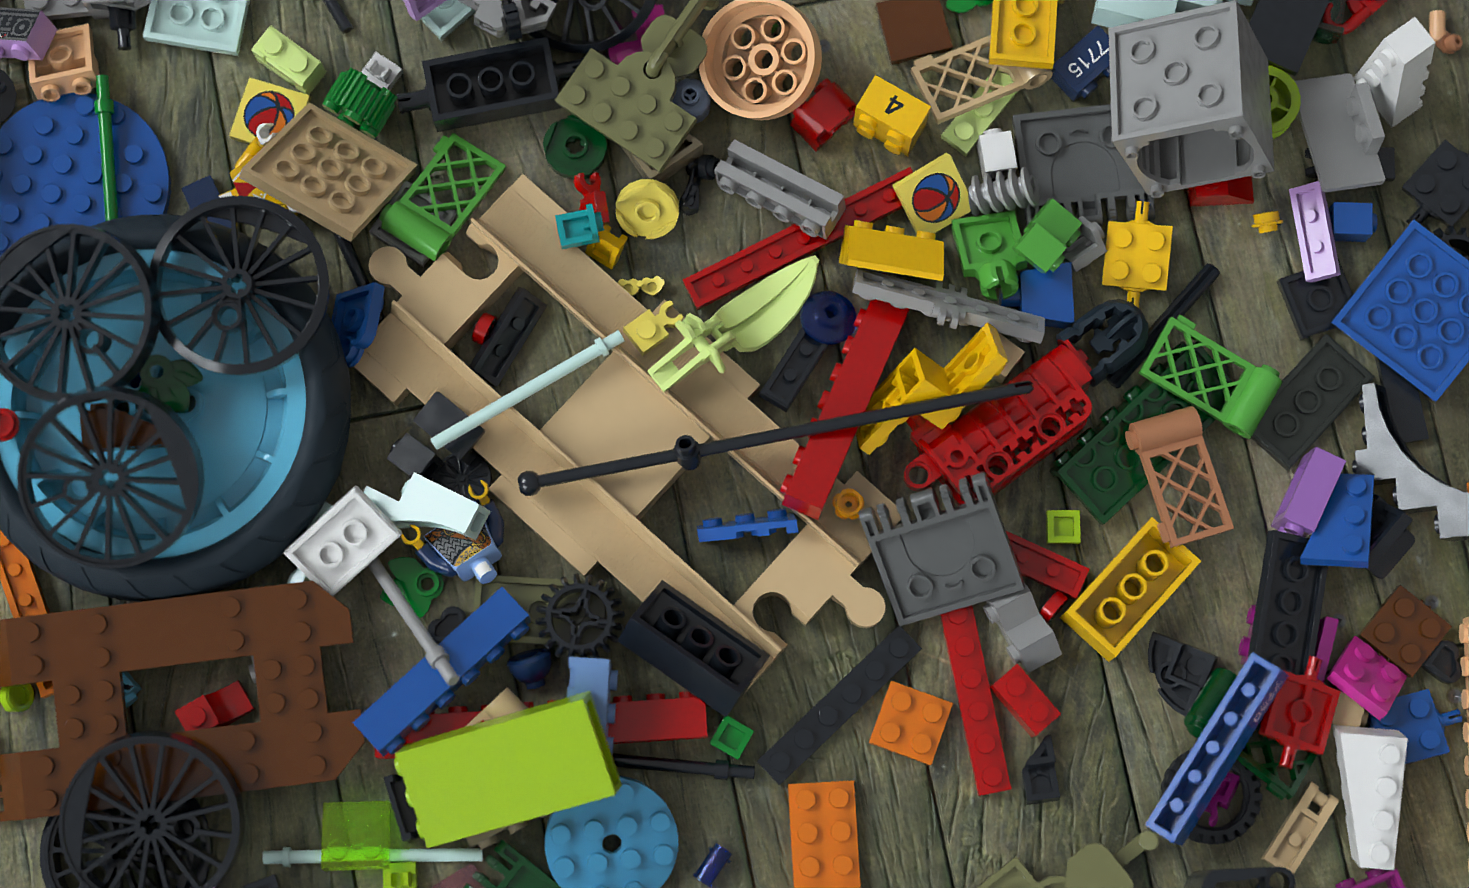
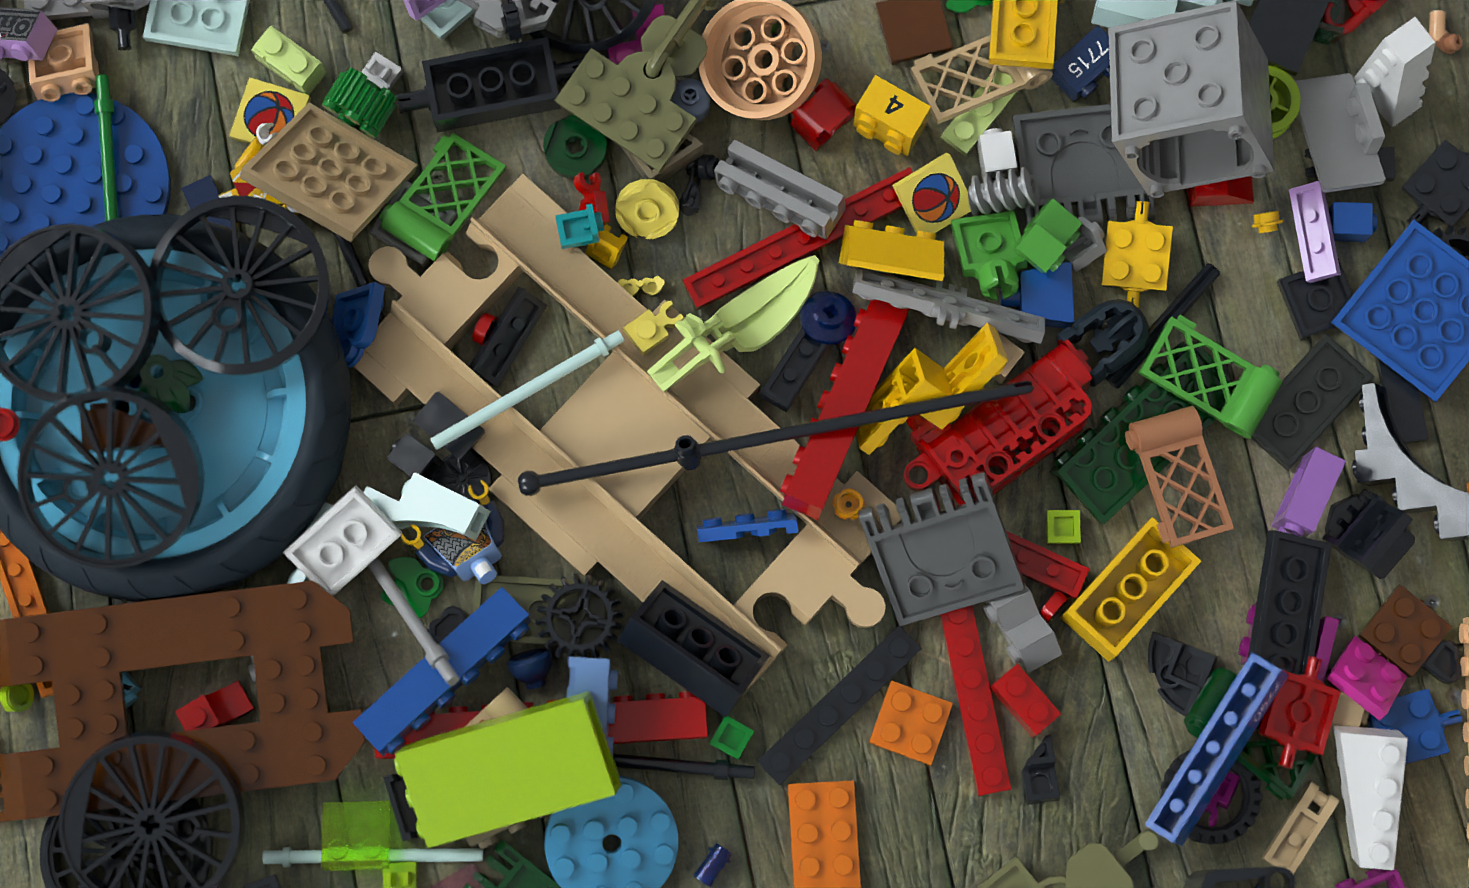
(1345, 525): blue wing -> none

